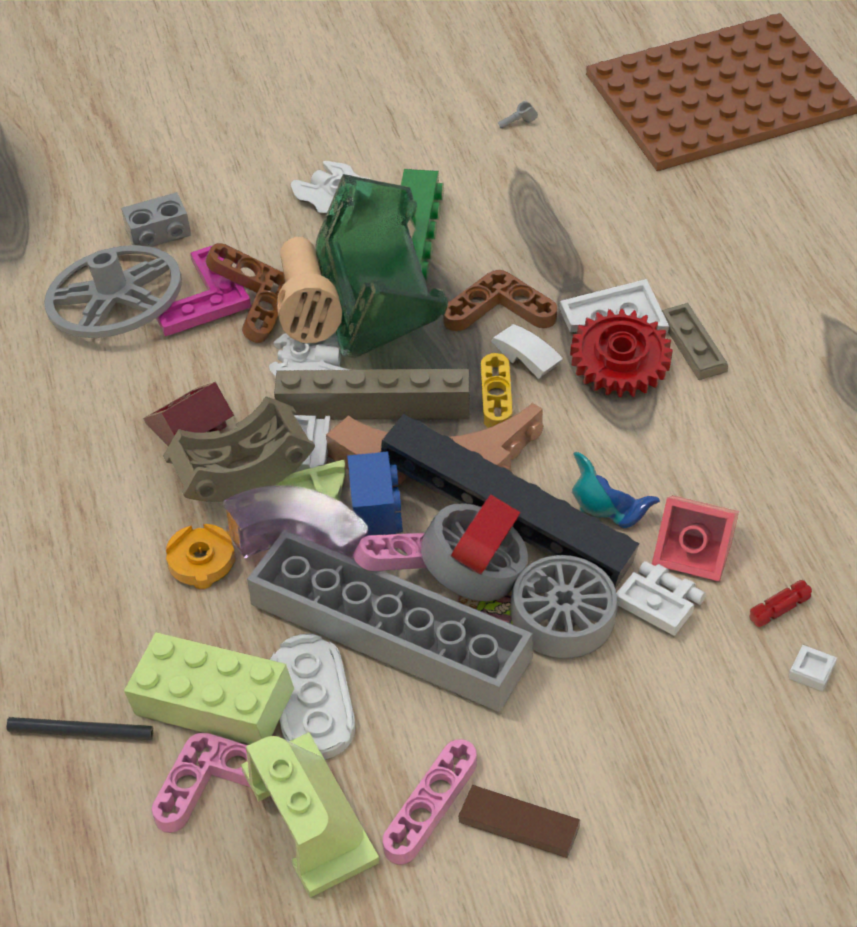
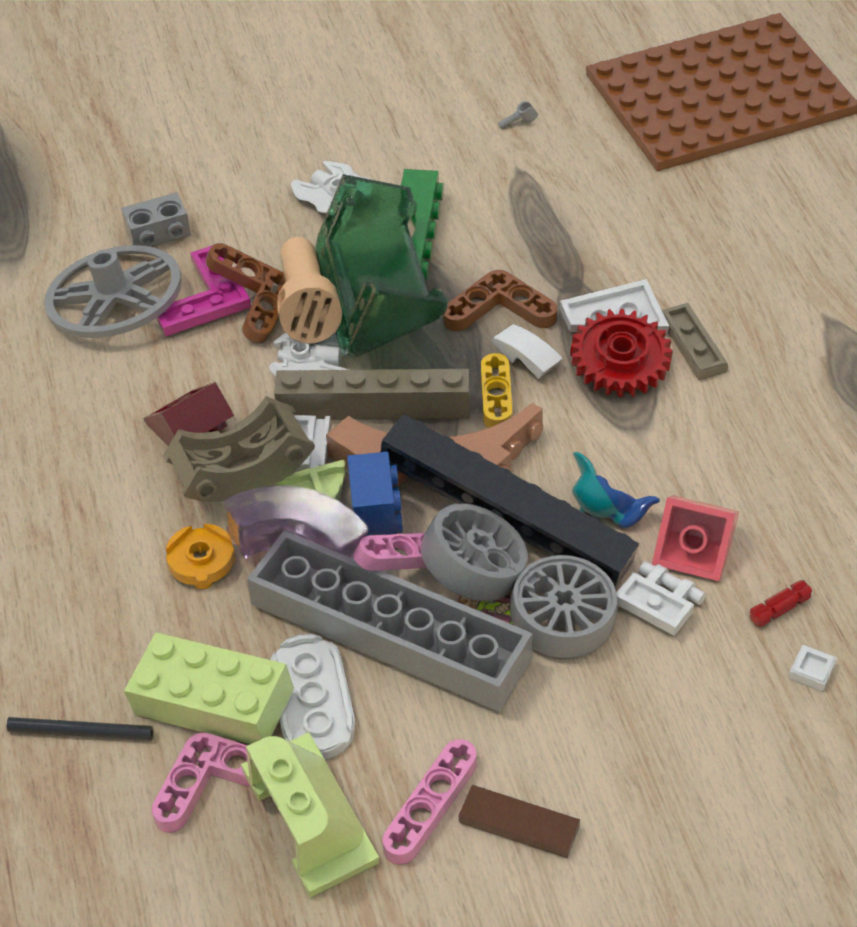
(485, 534): red beam -> none

